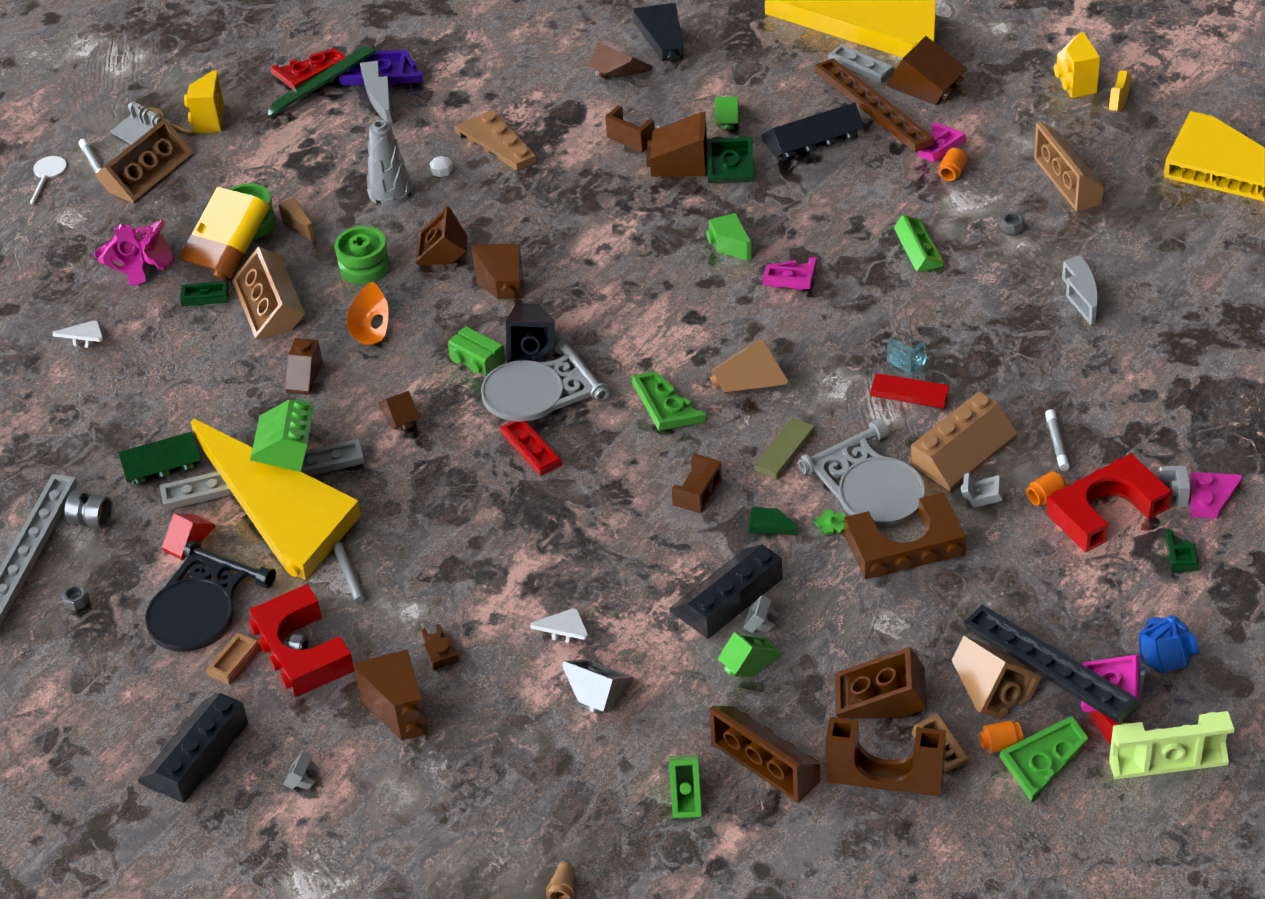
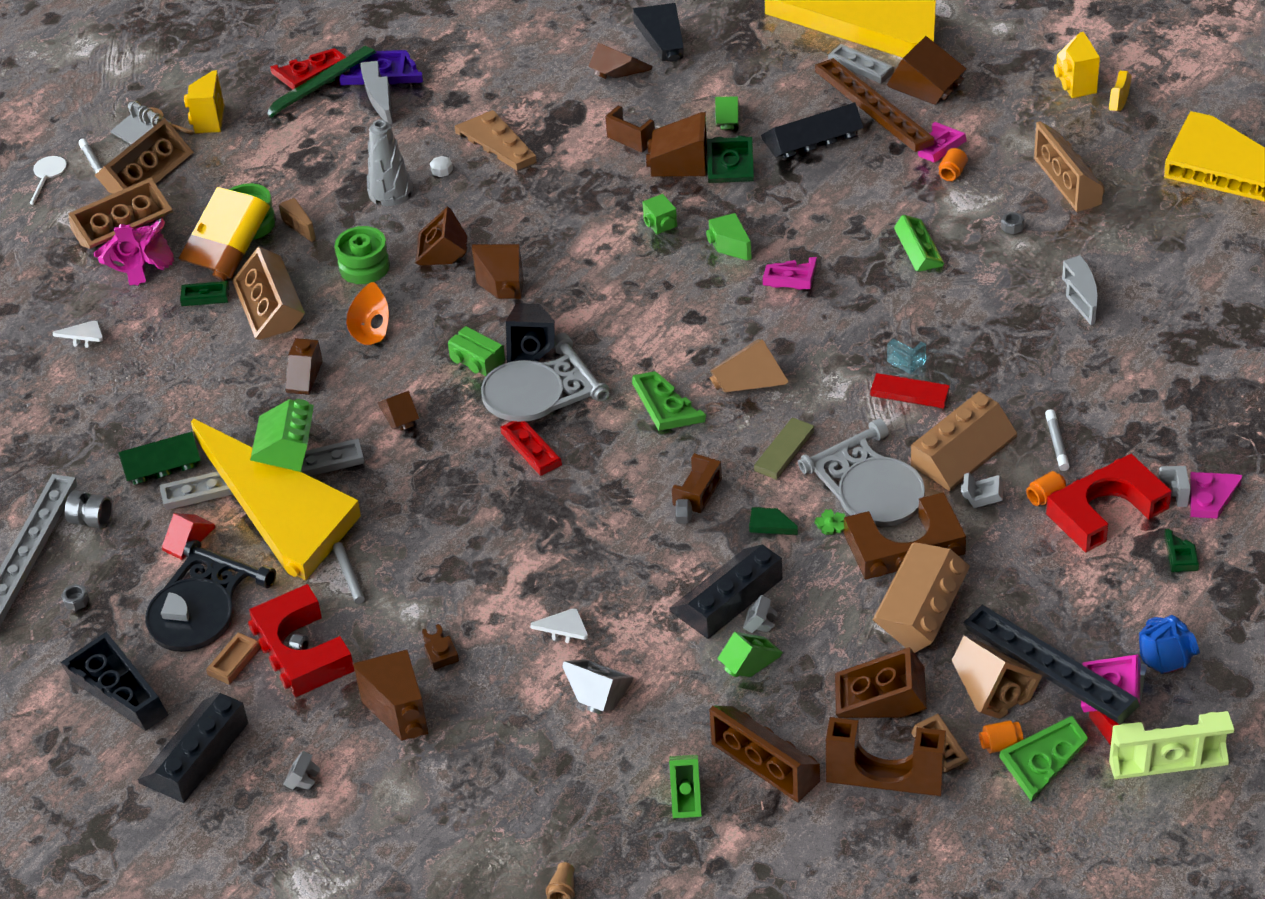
(114, 680): none -> black wedge
(131, 206): none -> medium nougat slope
(175, 608): none -> light grey tile
(659, 214): none -> bright green brick
(683, 511): none -> flat silver tile
(921, 595): none -> medium nougat slope

